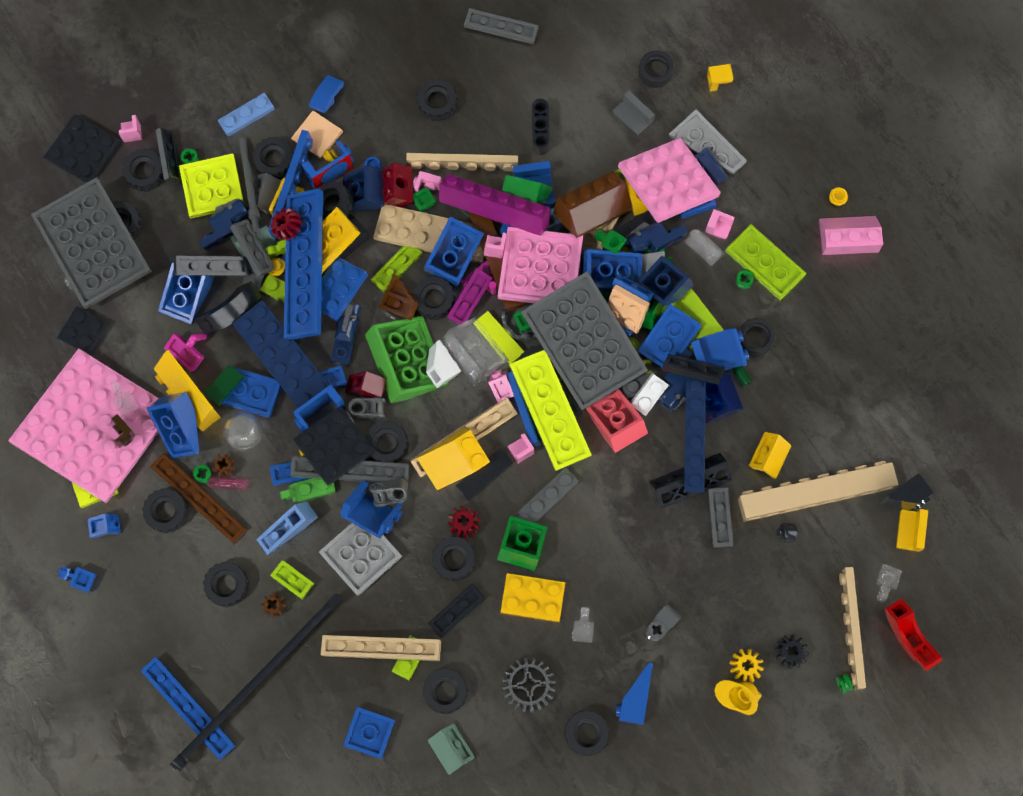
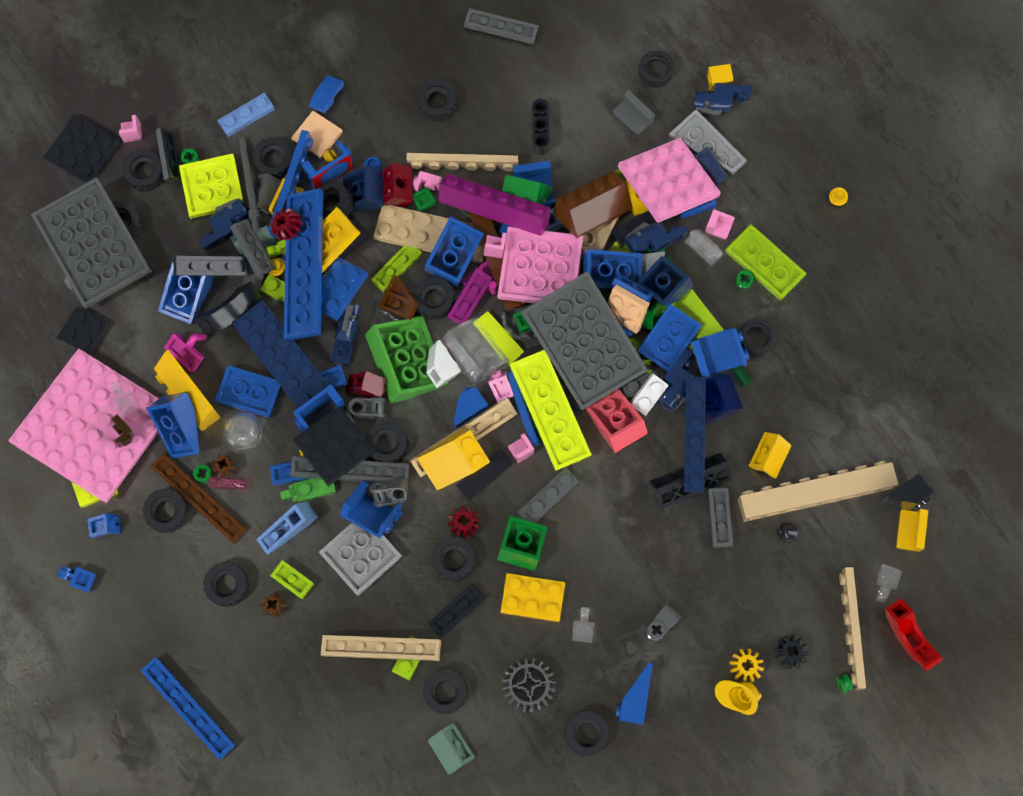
(180, 761): black hinge -> none
(224, 385): dark green tile -> none
(369, 733): blue plate -> none
(469, 406): none -> blue slope
(610, 241): green bracket -> none
(693, 369): black plate -> none
(721, 98): none -> dark blue plate
(850, 235): bright pink slope -> none

